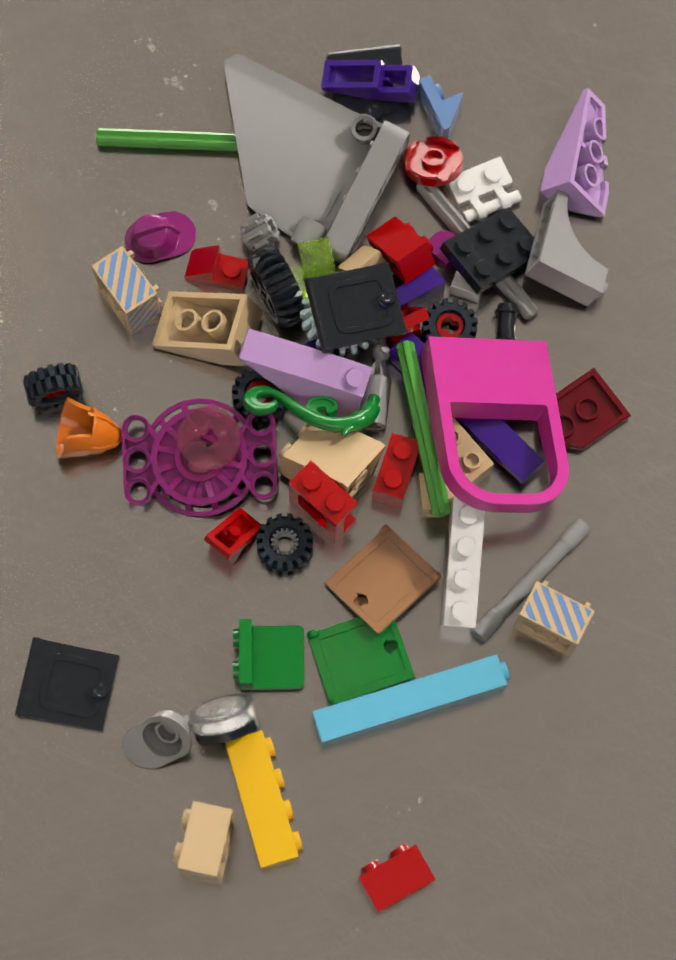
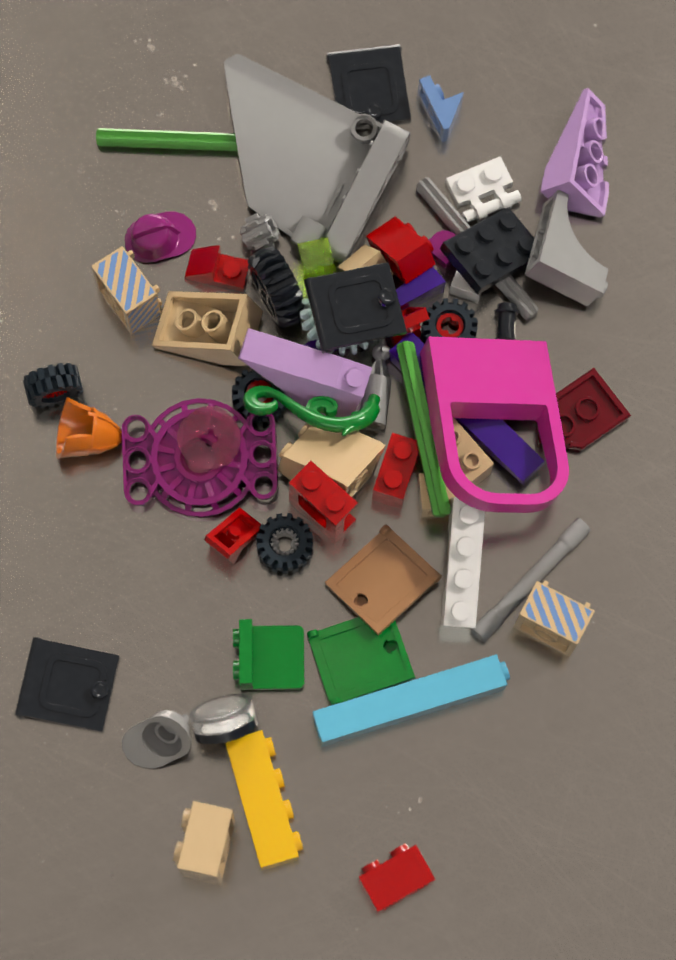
(371, 80): dark purple slope -> none
(433, 161): red tile -> none

